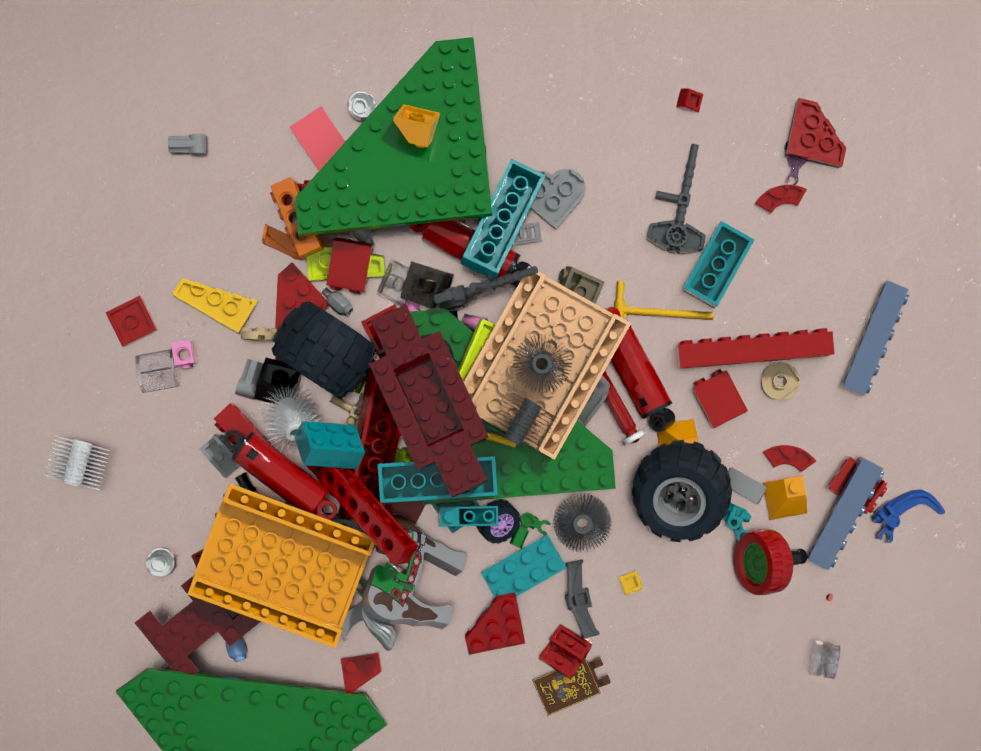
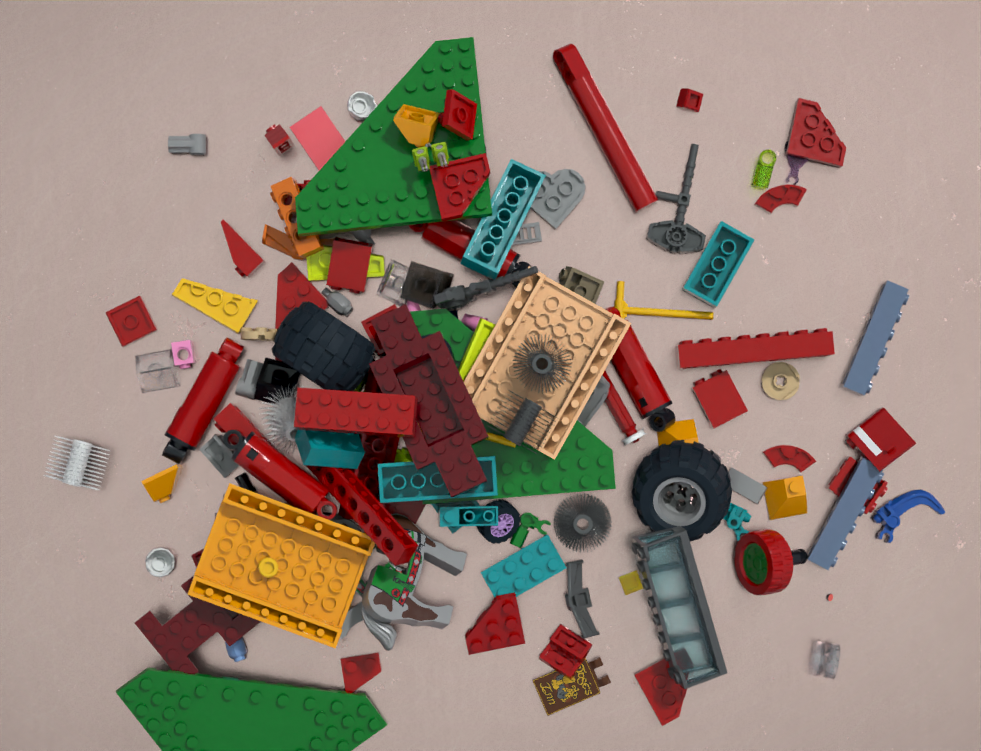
(163, 483): none -> light orange slope
(202, 401): none -> red piece
(242, 254): none -> red slope
(268, 567): none -> yellow tile
(278, 139): none -> red slope
(355, 412): none -> red brick
(439, 152): none -> lime piece
(458, 115): none -> red tile
(458, 184): none -> red plate
(604, 127): none -> red piece
(661, 691): none -> red plate
(679, 606): none -> window
(763, 171): none -> clear neon green piece
(880, 439): none -> red door

